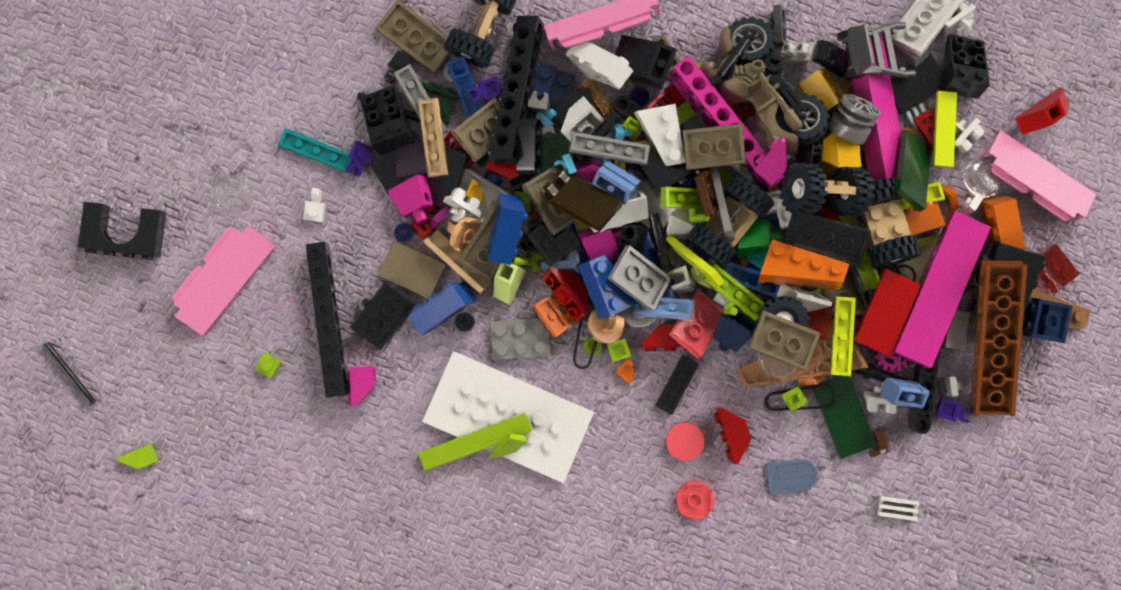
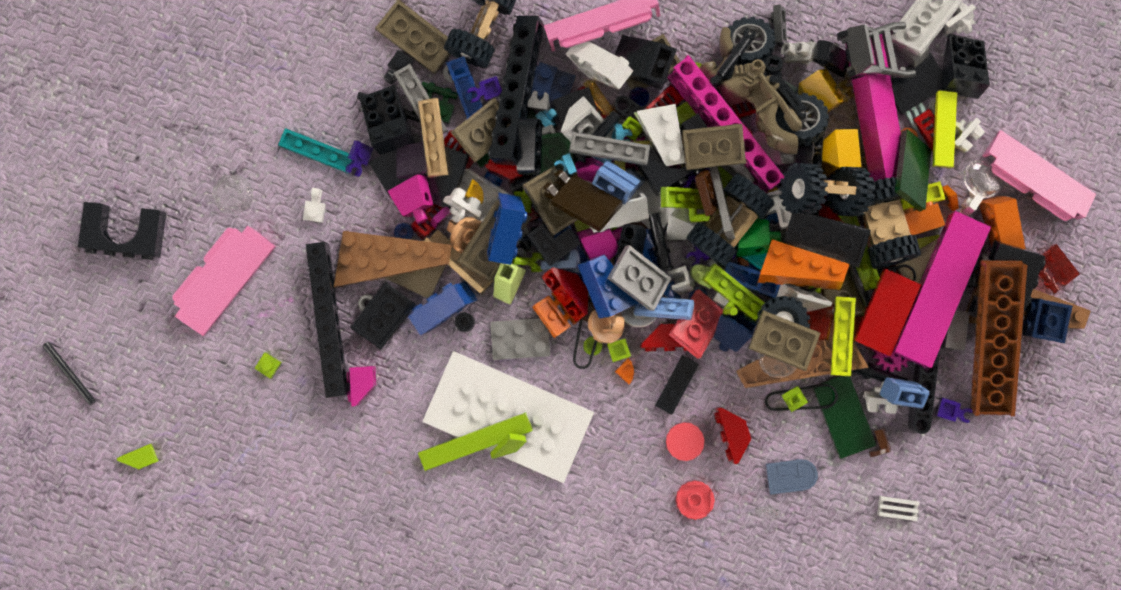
(377, 257): none -> medium nougat wing
(695, 260): neon yellow tile -> none
(774, 162): dark pink slope -> none
(811, 380): orange tile -> none
(854, 119): light grey wheel -> none
(949, 386): light grey tile -> none
(1044, 112): red slope -> none

